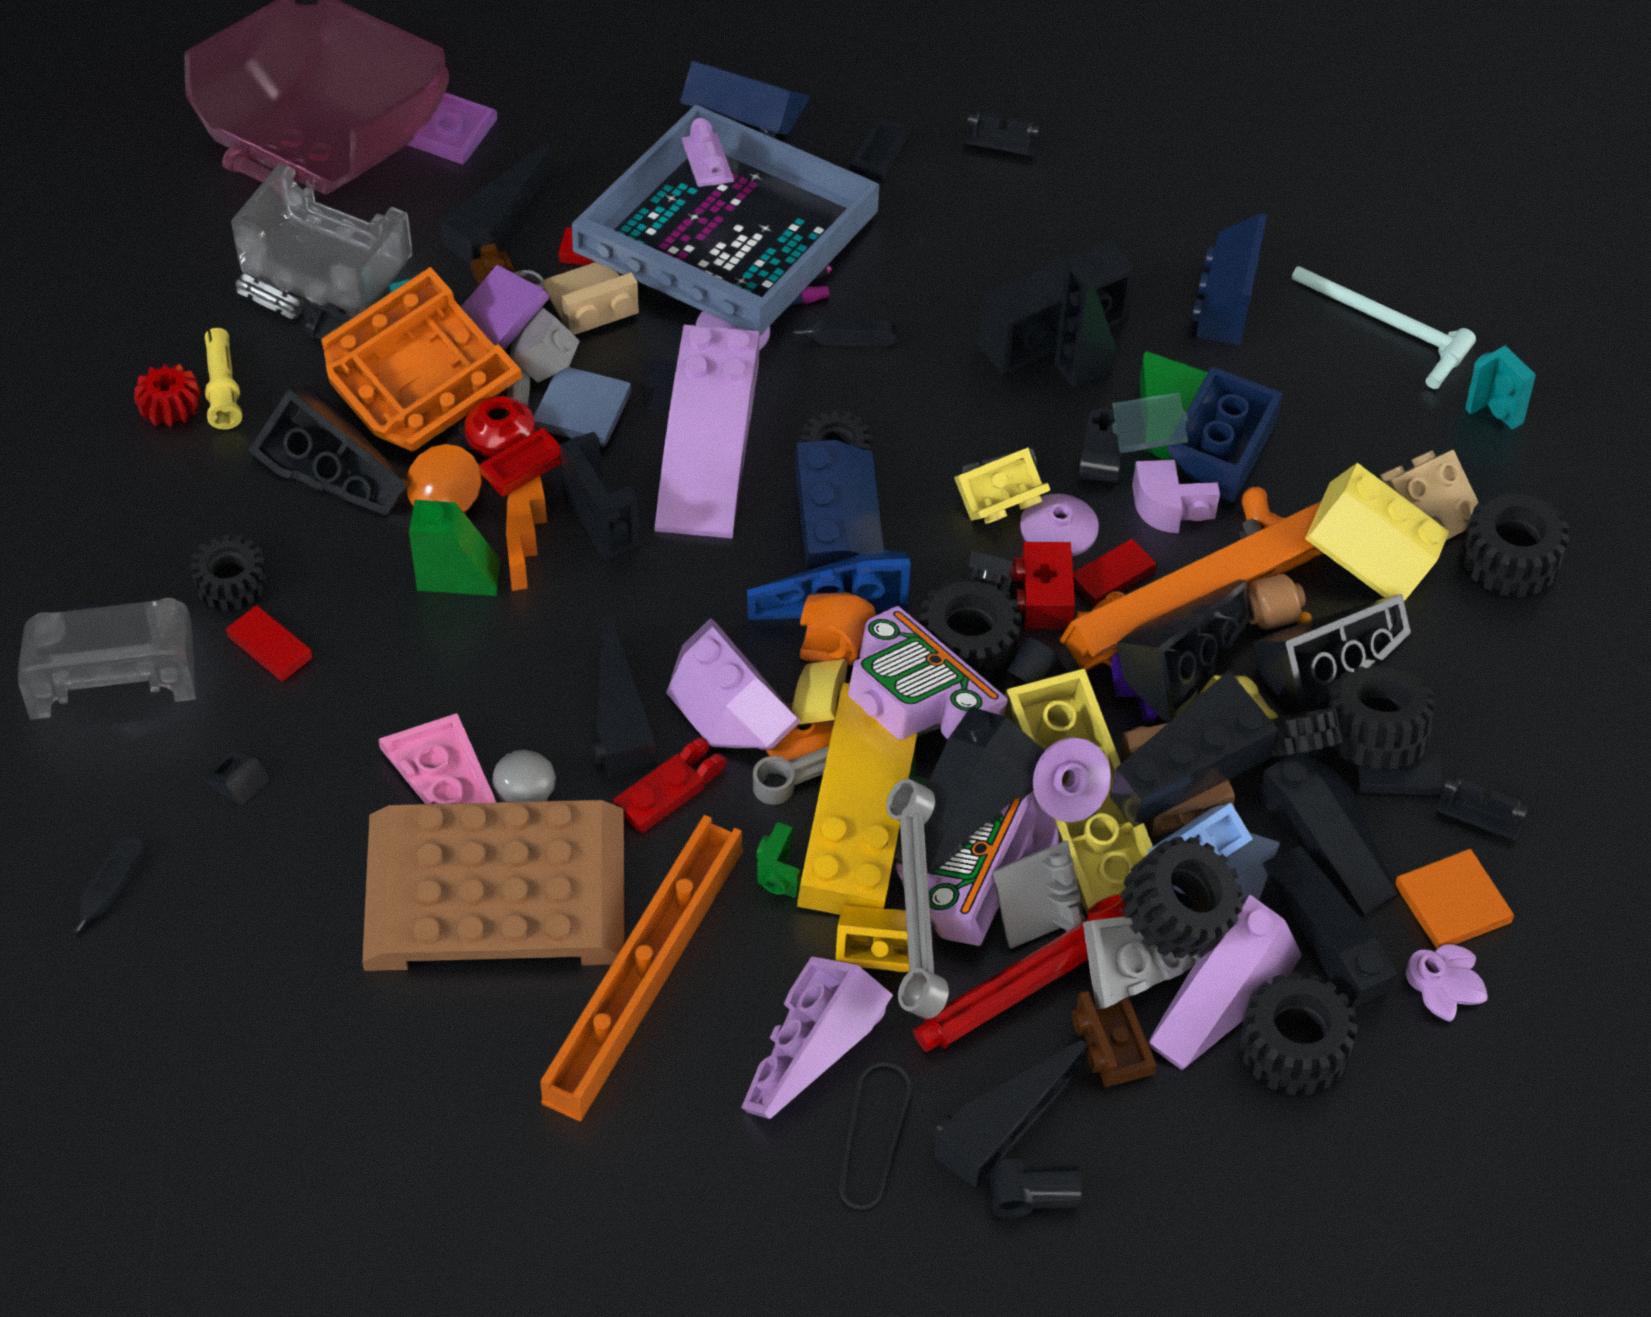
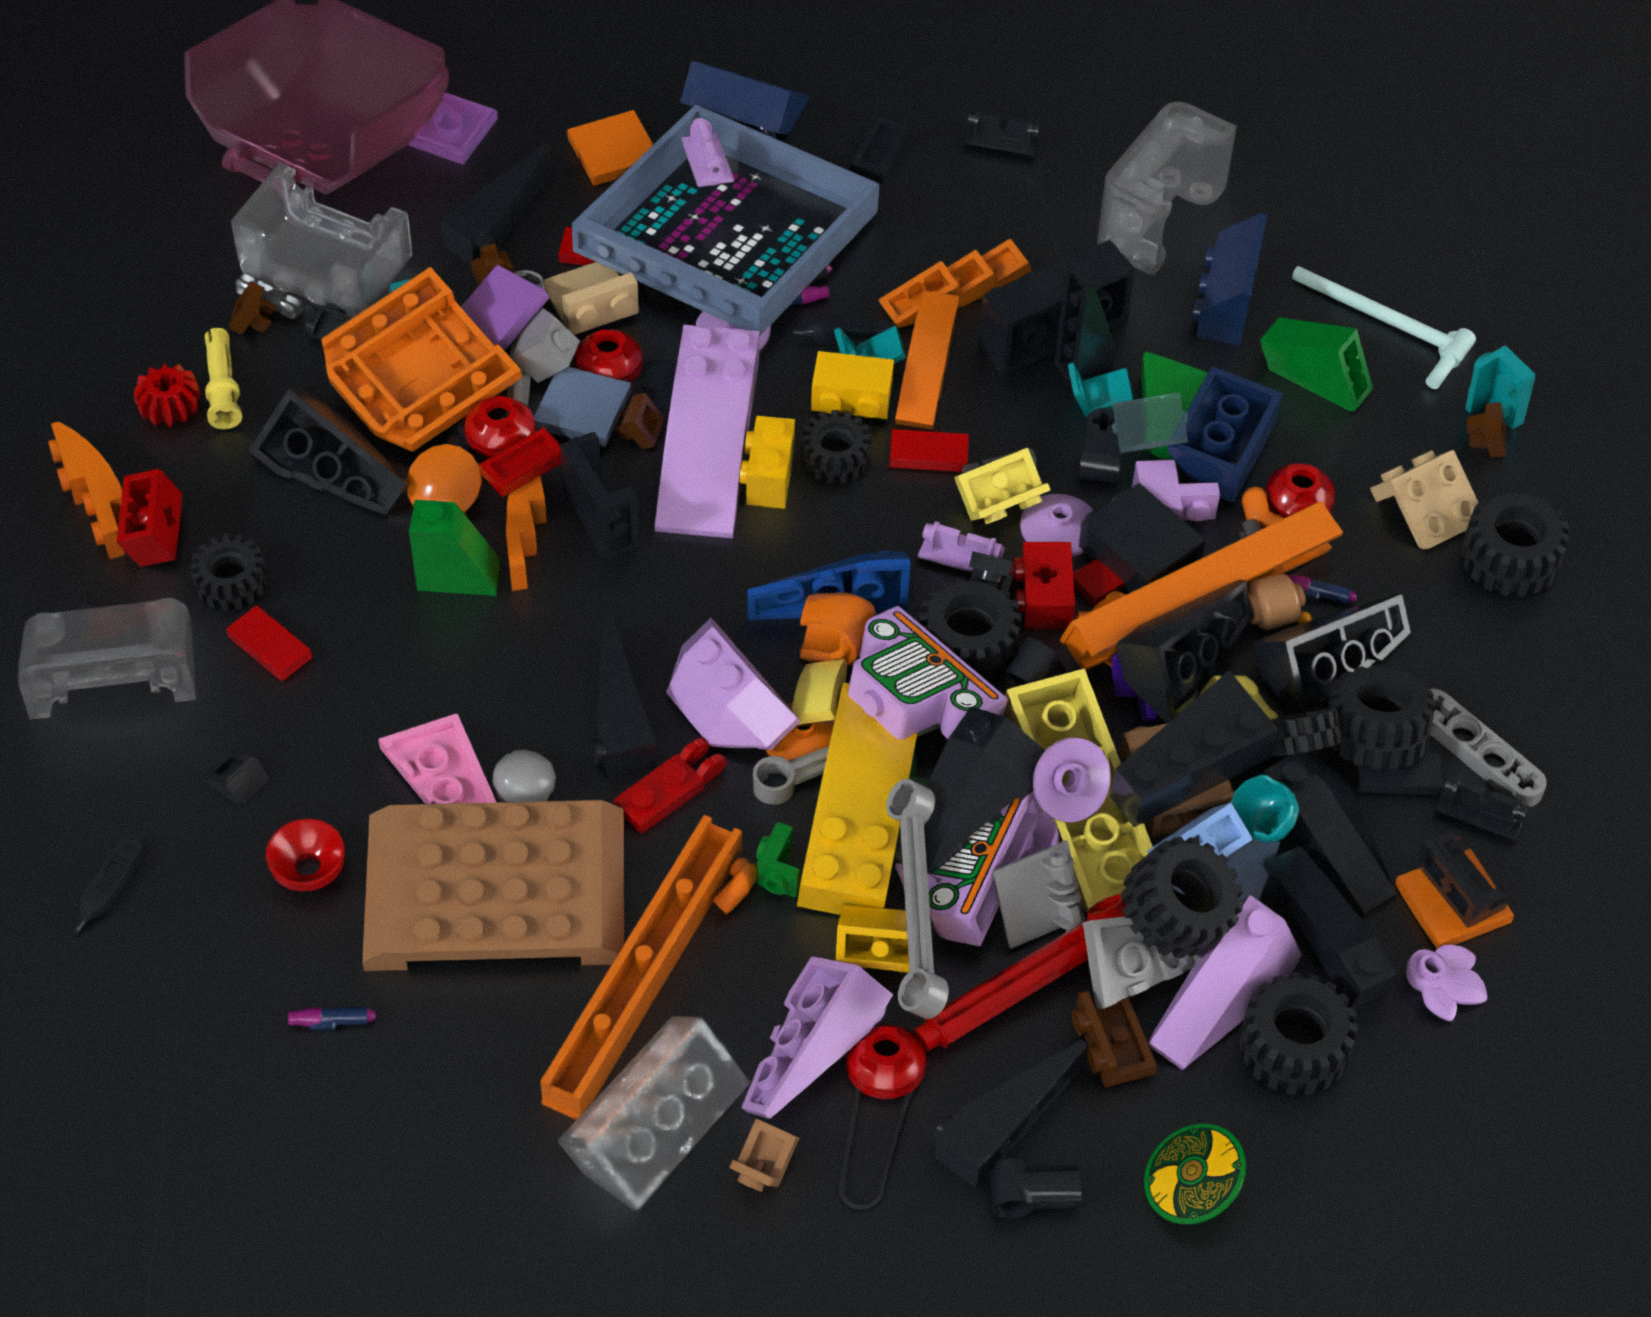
(90, 482): none -> orange slope
(149, 518): none -> red brick
(249, 310): none -> reddish brown tile
(303, 841): none -> red piece
(328, 1018): none -> dark blue piece
(609, 145): none -> orange tile
(621, 364): none -> red piece
(641, 421): none -> reddish brown tile
(655, 1110): none -> clear slope
(737, 889): none -> orange arm
(764, 1156): none -> medium nougat bracket
(769, 463): none -> yellow brick
(837, 502): dark blue slope -> none
(852, 384): none -> yellow brick
(884, 345): none -> teal bracket
(887, 1075): none -> red piece
(927, 360): none -> orange slope
(929, 450): none -> red tile
(952, 549): none -> lavender hinge
(965, 278): none -> orange slope
(1100, 390): none -> teal bracket
(1139, 538): none -> black brick
(1176, 154): none -> clear windscreen
(1195, 1174): none -> shield
(1266, 808): none -> teal hair
(1287, 499): none -> red piece
(1317, 589): none -> dark blue piece
(1319, 359): none -> green slope
(1376, 533): light yellow slope -> none
(1460, 880): none -> black hinge
(1485, 743): none -> light grey beam
(1488, 430): none -> reddish brown tile

